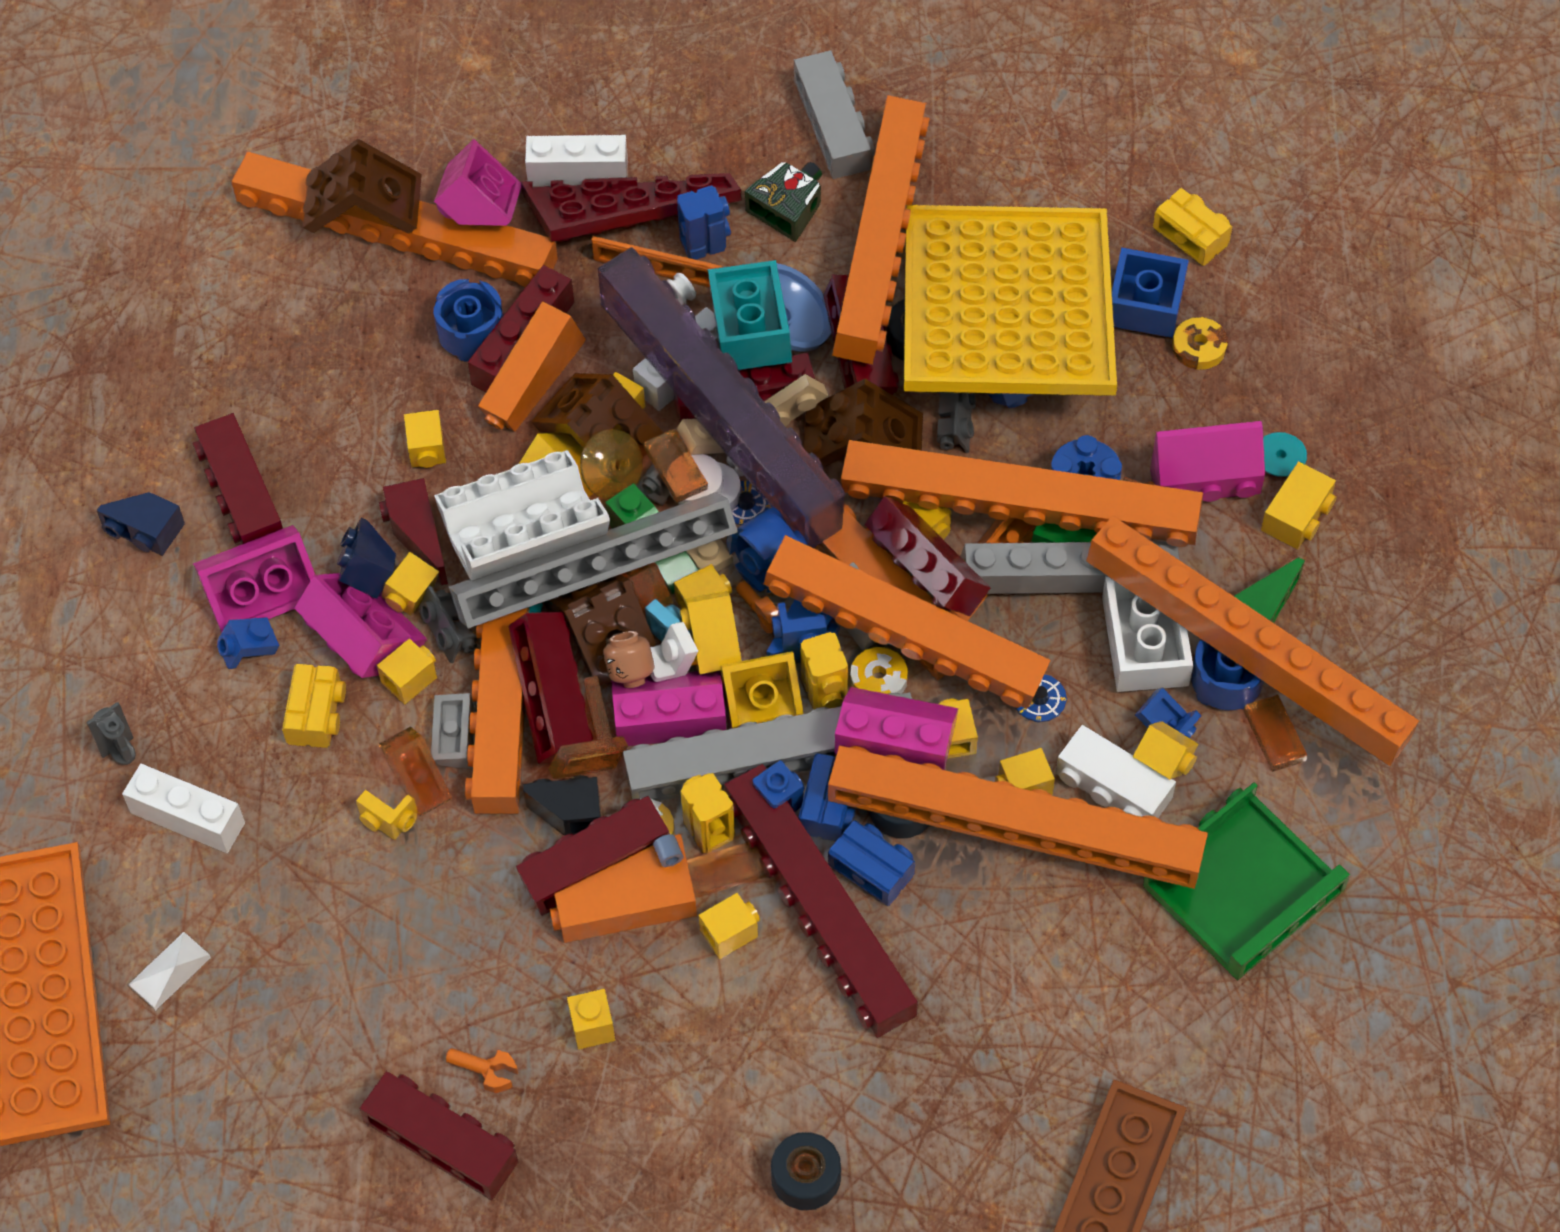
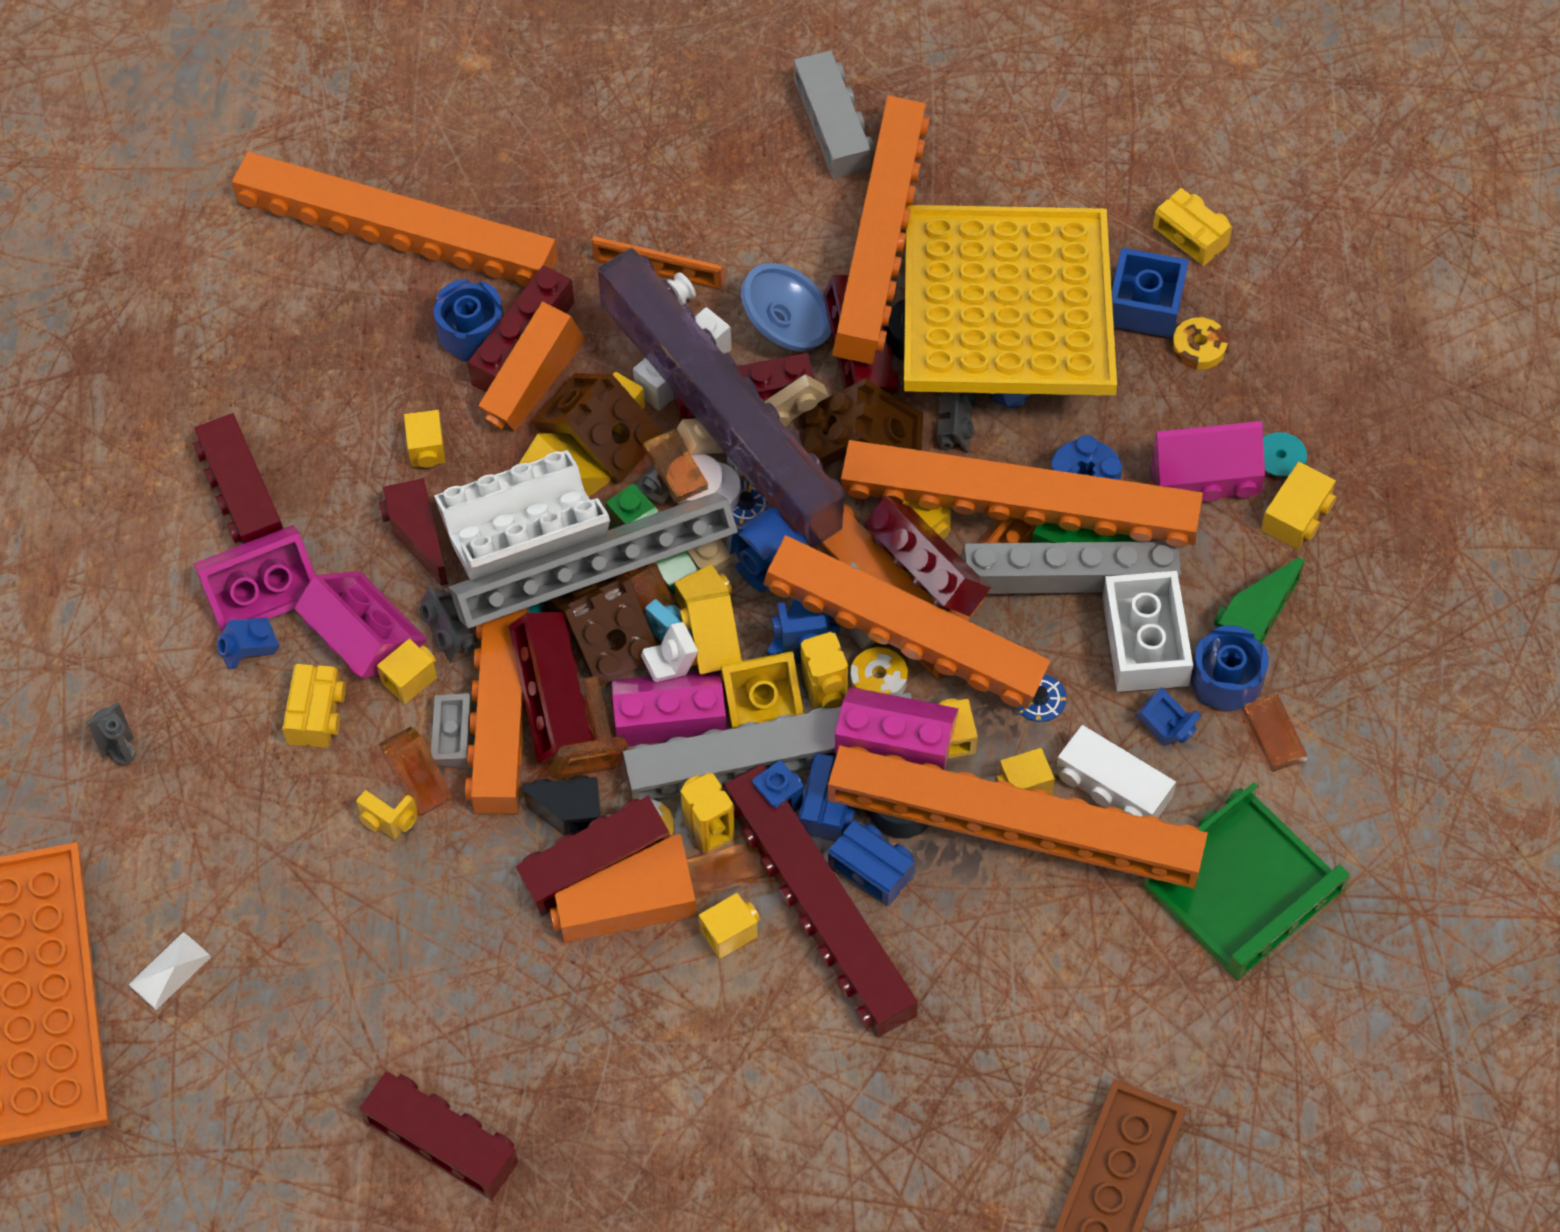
(144, 520): dark blue slope -> none
(184, 808): white brick -> none
(359, 178): reddish brown bracket -> none
(365, 559): dark blue slope -> none
(409, 584): yellow brick -> none
(477, 189): dark pink slope -> none
(485, 1067): orange bar -> none
(575, 158): white brick -> none
(591, 1019): yellow brick -> none
(599, 462): clear yellow dish -> none
(614, 202): dark red wing -> none
(628, 659): nougat head -> none
(668, 850): sand blue piece -> none
(703, 222): blue brick -> none
(750, 314): teal slope -> none
(761, 606): orange bar -> none
(786, 198): torso -> none
(805, 1186): black wheel -> none
(1166, 750): yellow brick -> none
(1252, 641): orange brick -> none

